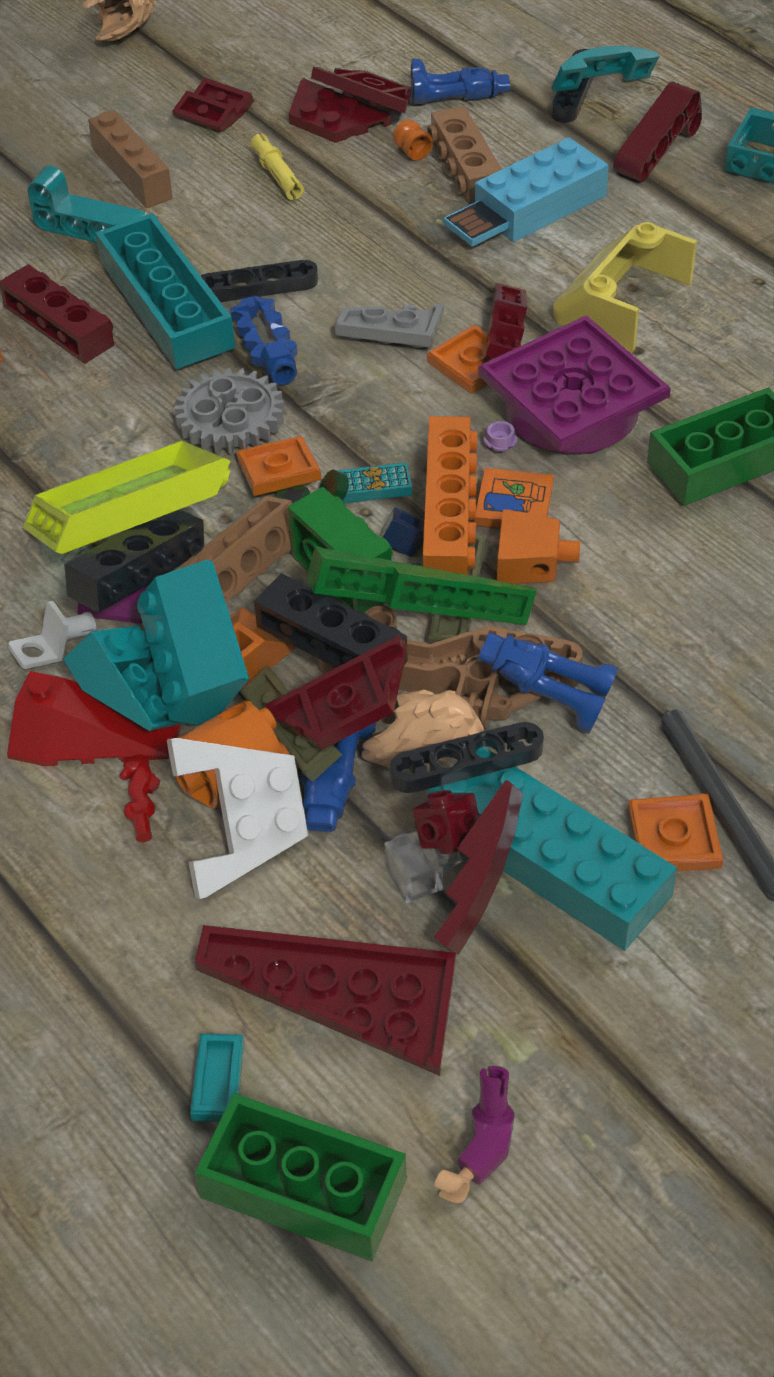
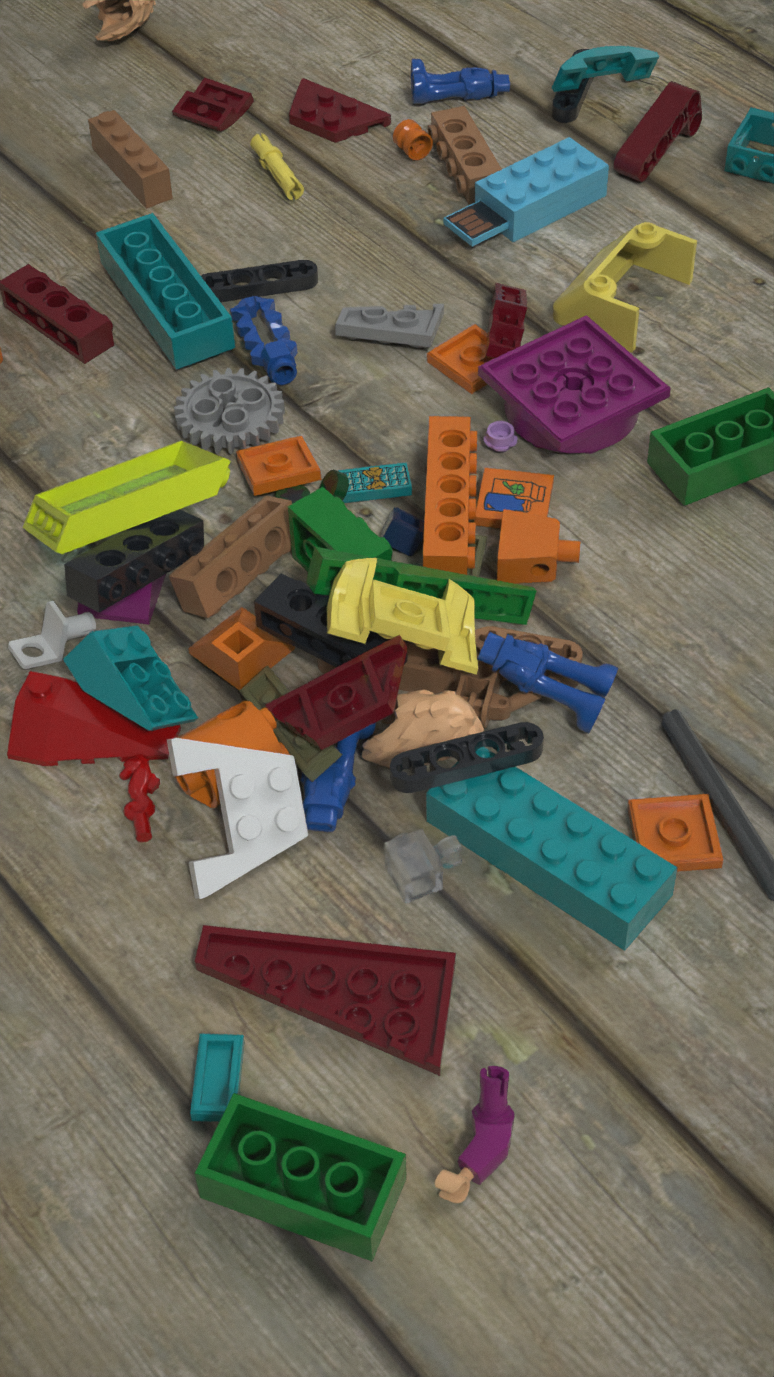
(70, 214): teal beam -> none
(192, 643): teal slope -> none
(361, 83): dark red wing -> none
(366, 605): none -> light yellow piece
(445, 820): dark red brick -> none
(487, 850): dark red slope -> none

